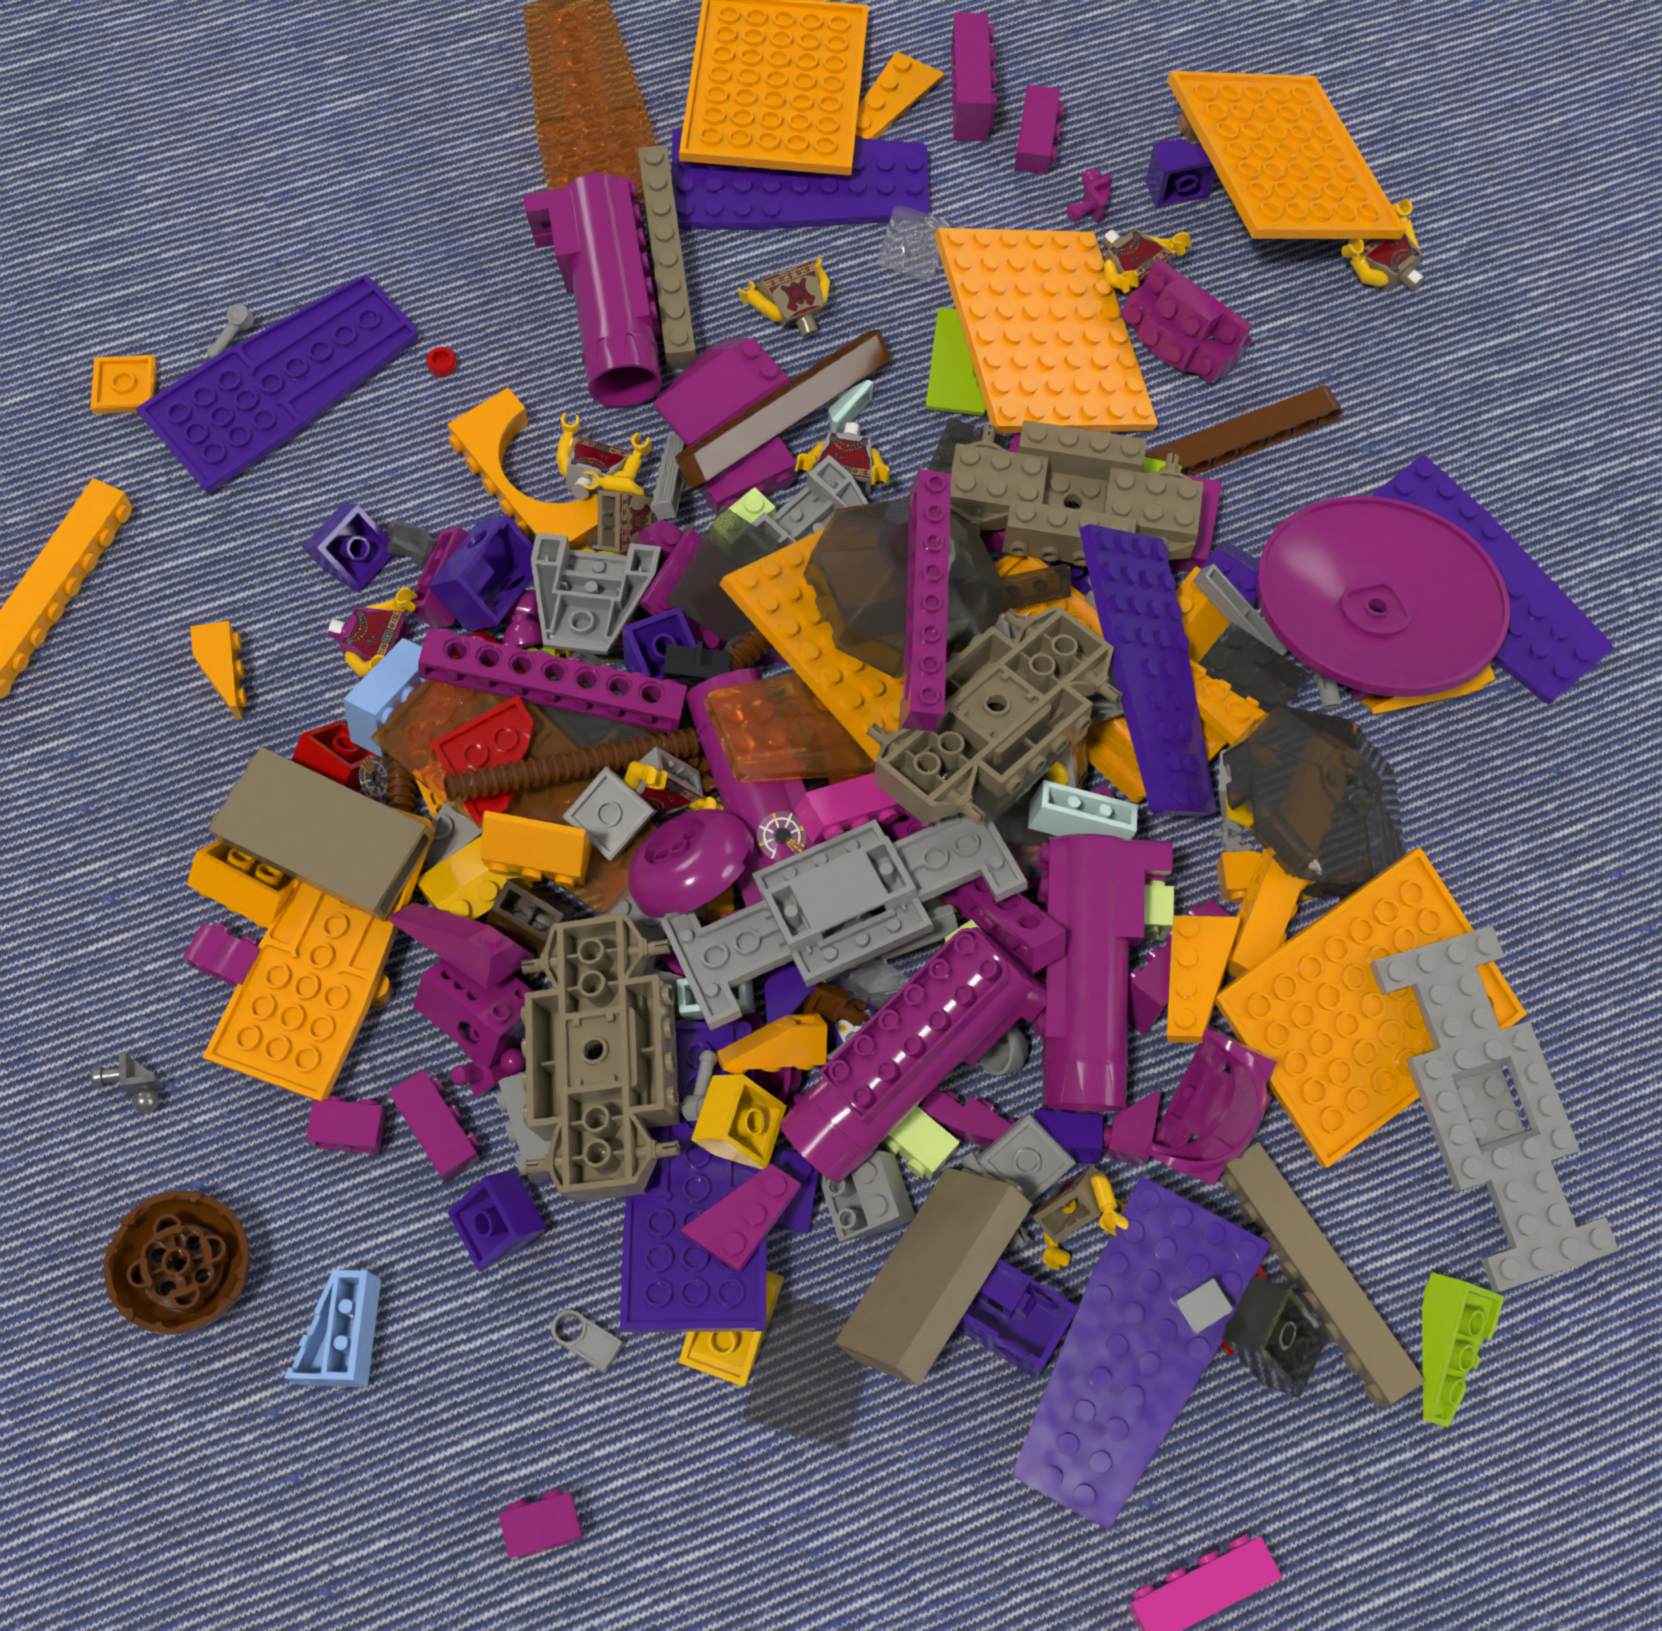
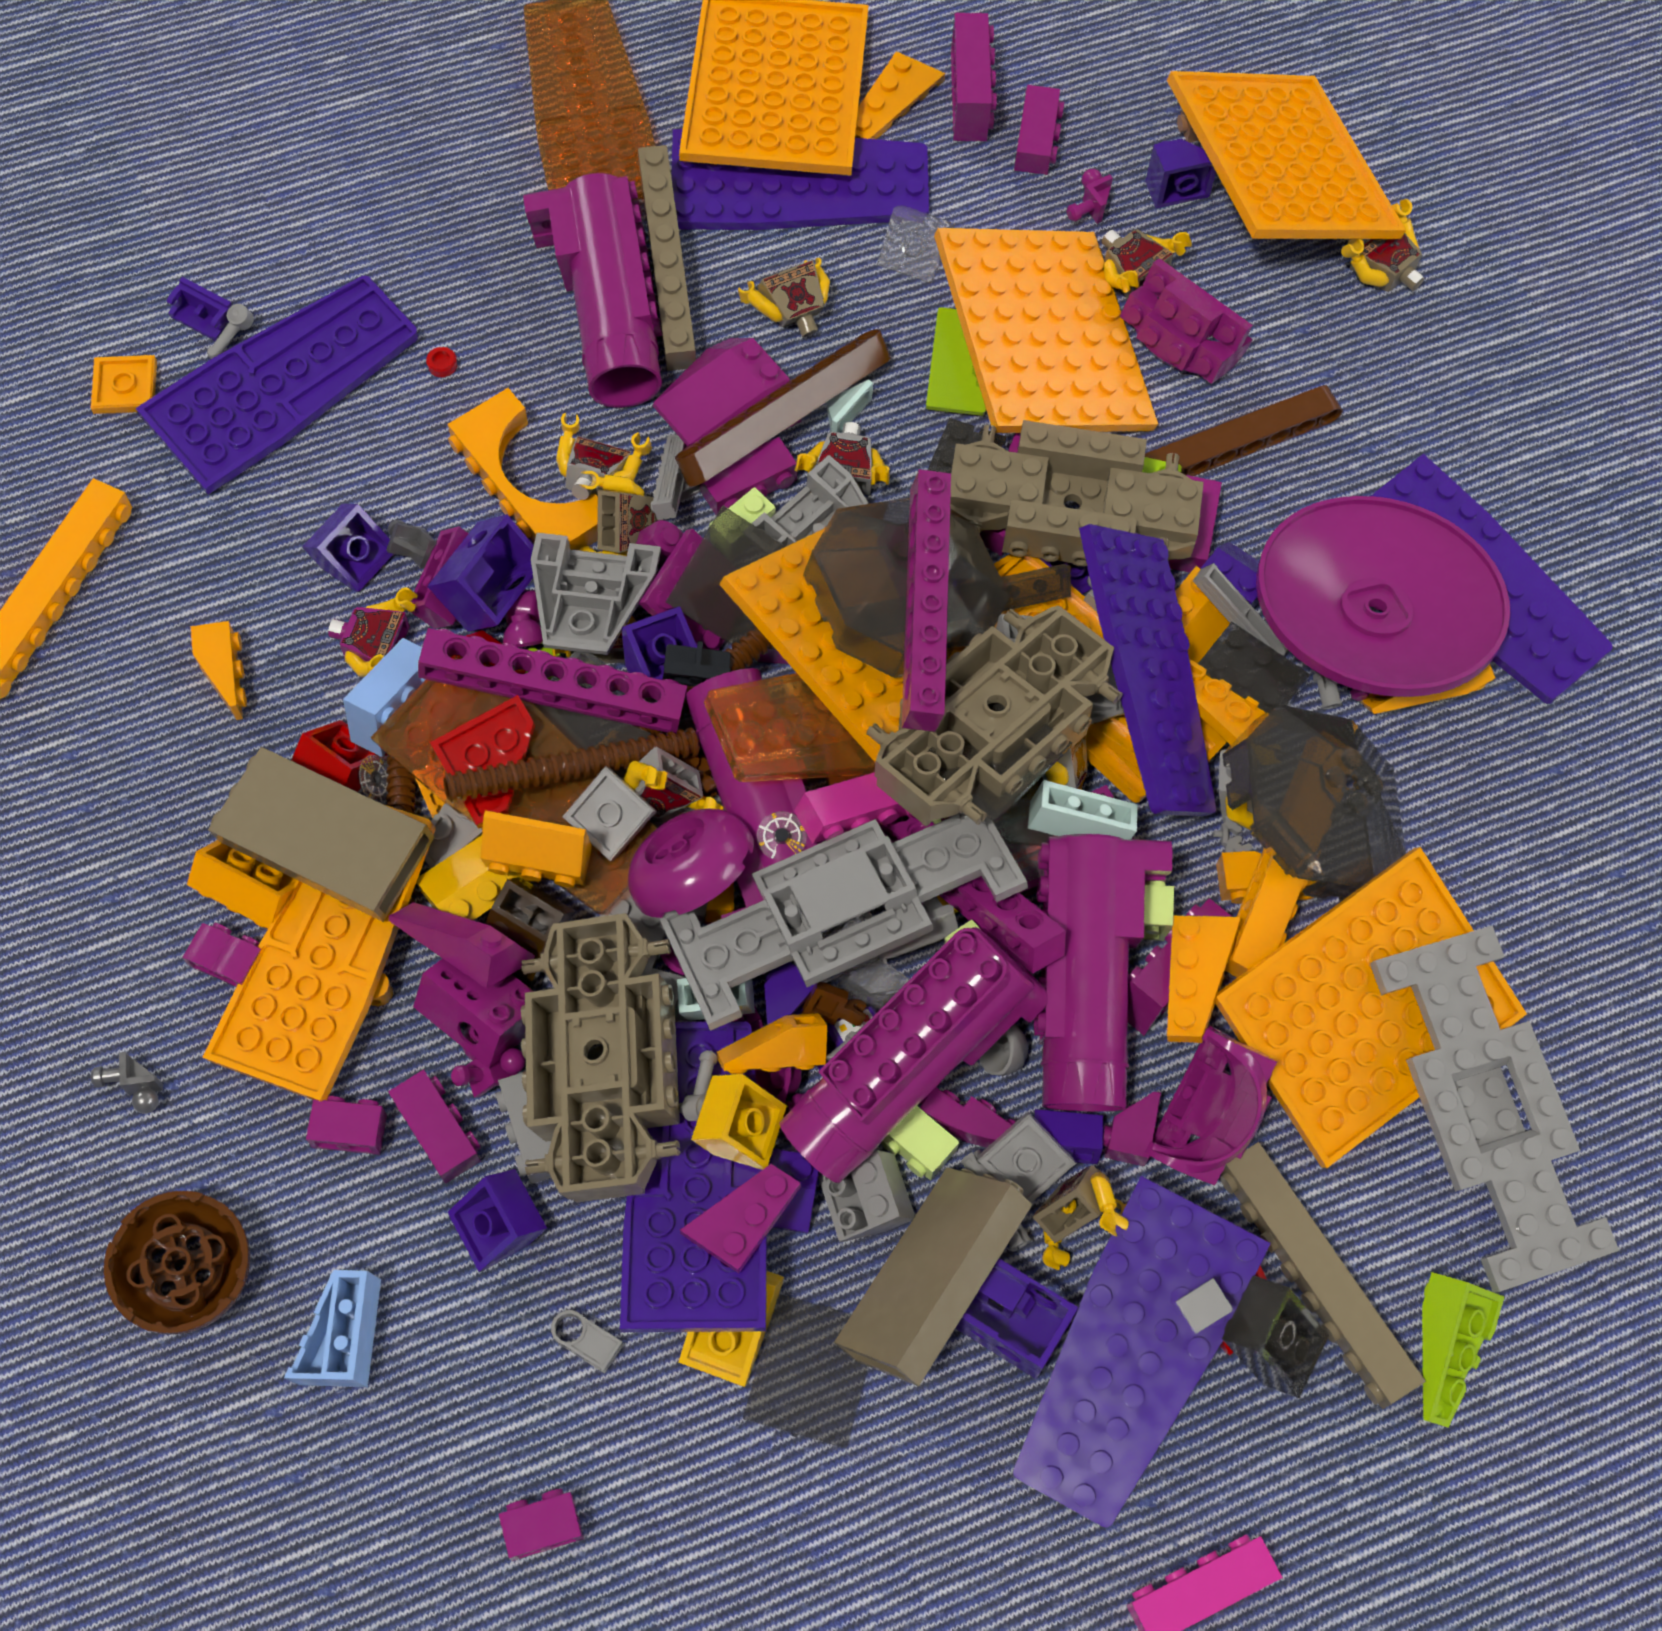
(199, 308): none -> dark purple hinge

